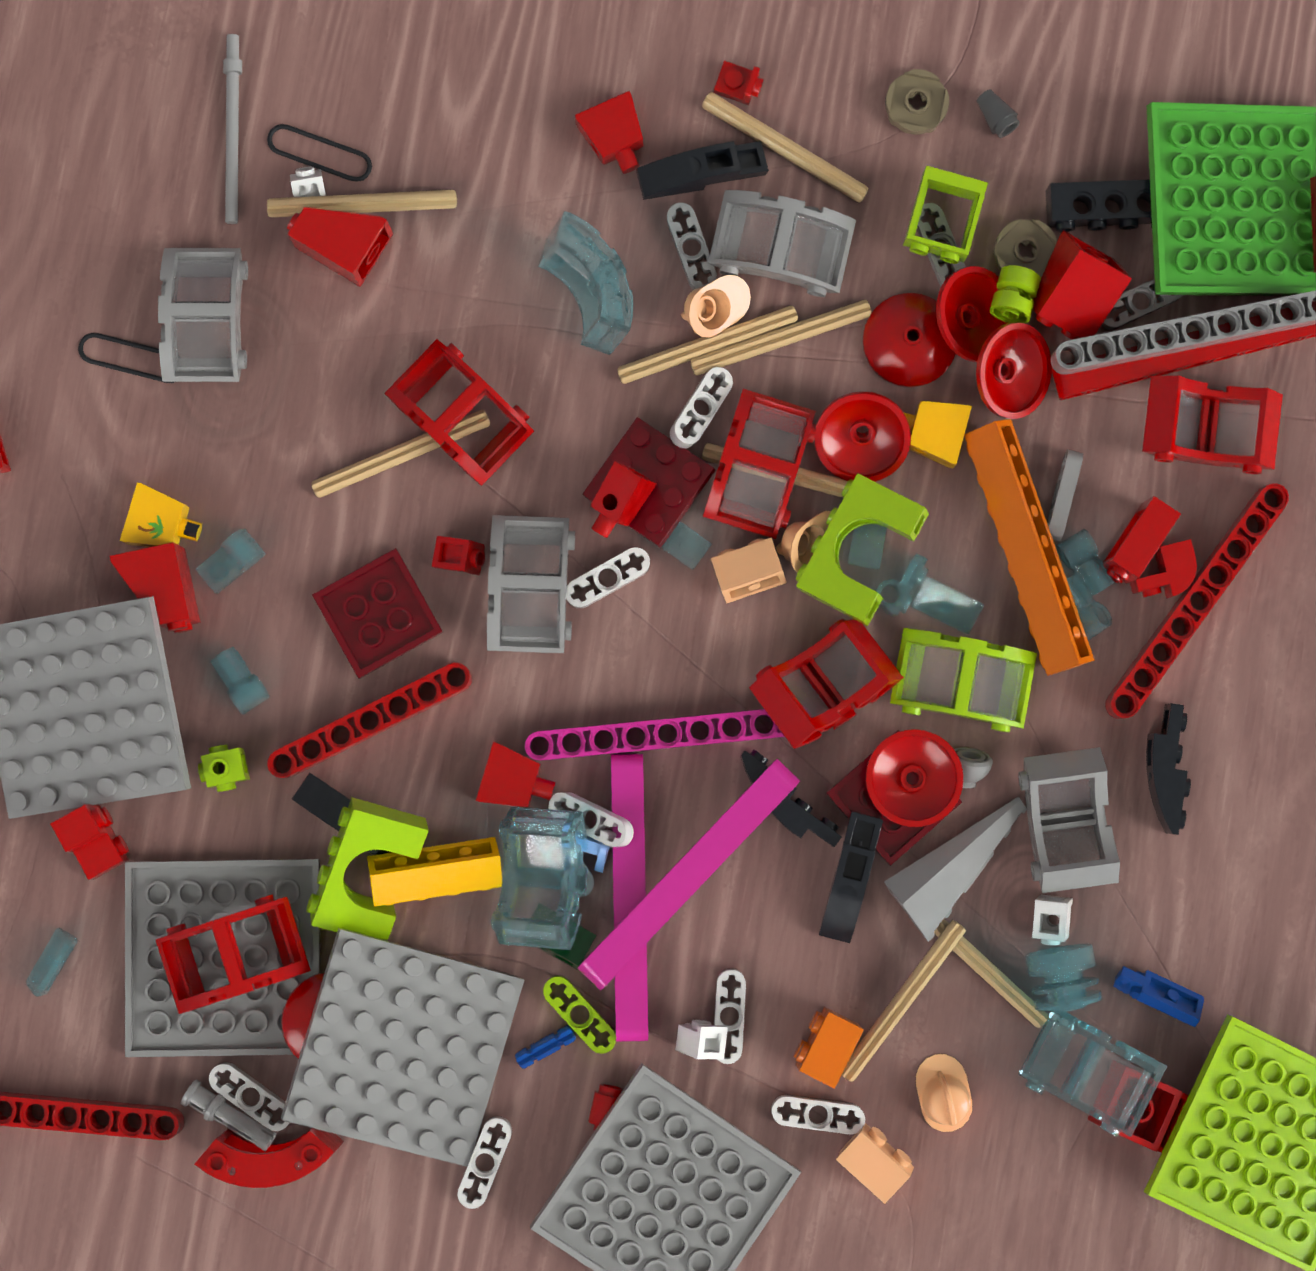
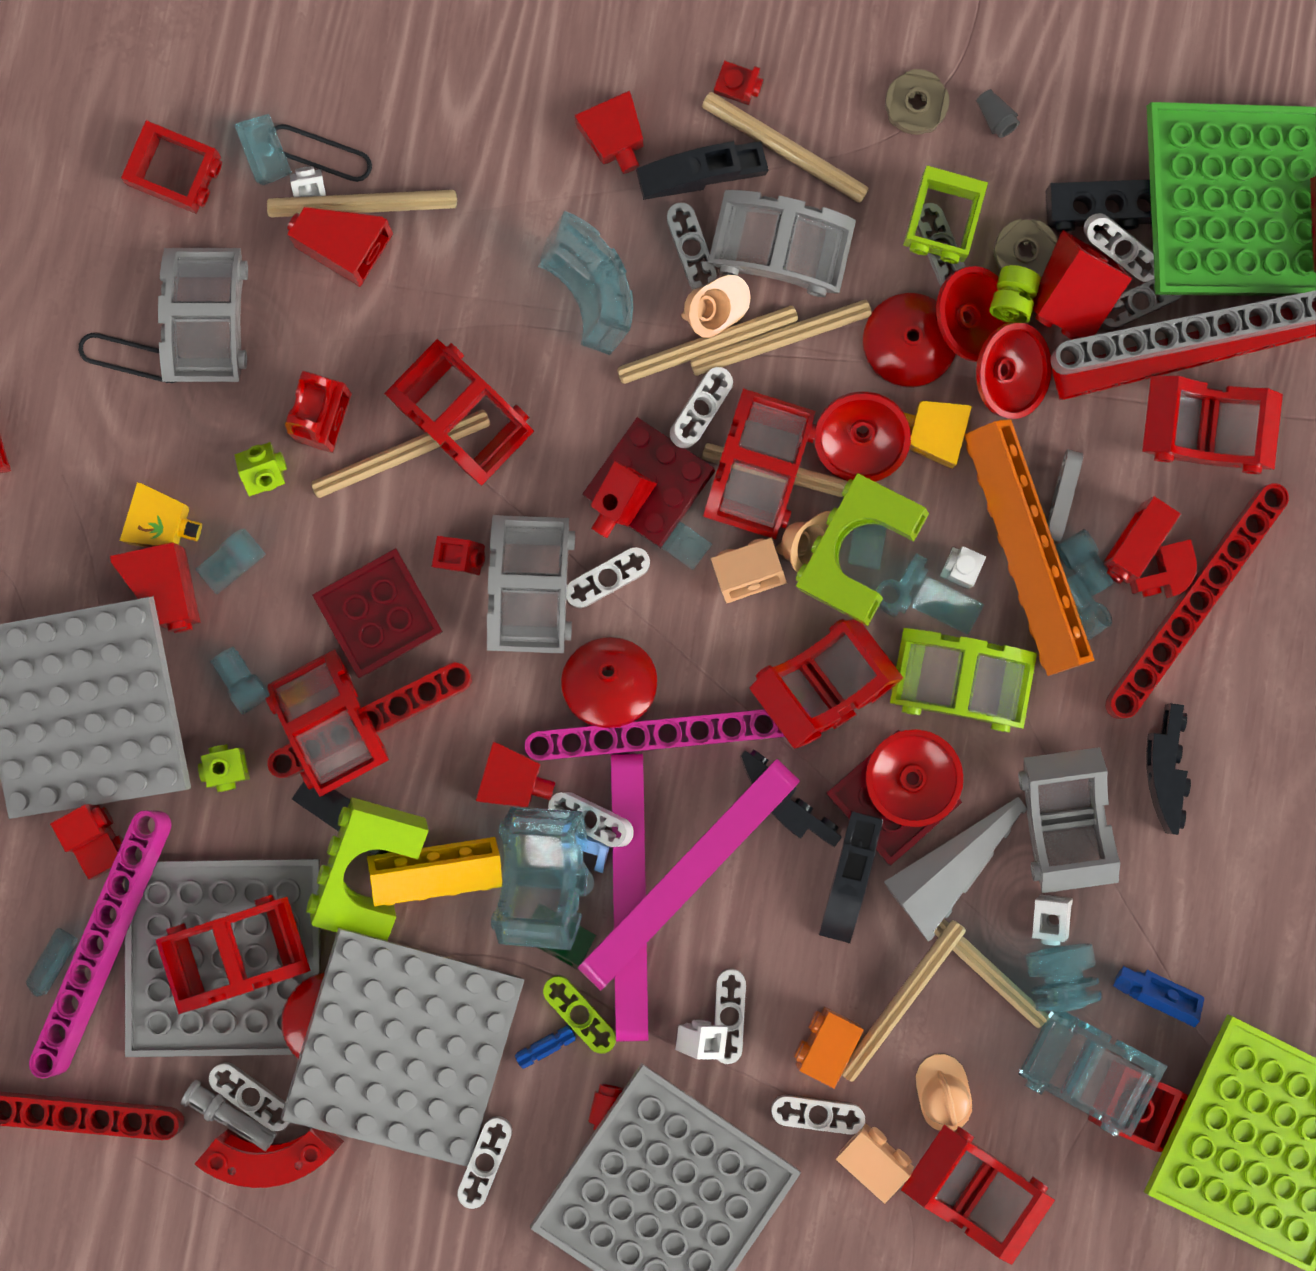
(88, 953): none -> dark pink beam
(143, 154): none -> red window
(232, 68): light grey bar -> none
(260, 468): none -> lime brick
(263, 149): none -> clear light blue slope
(318, 411): none -> red brick
(320, 723): none -> window
(611, 699): none -> red dish
(963, 567): none -> white brick
(975, 765): light grey brick -> none
(978, 1189): none -> red window
(1100, 242): none -> white beam

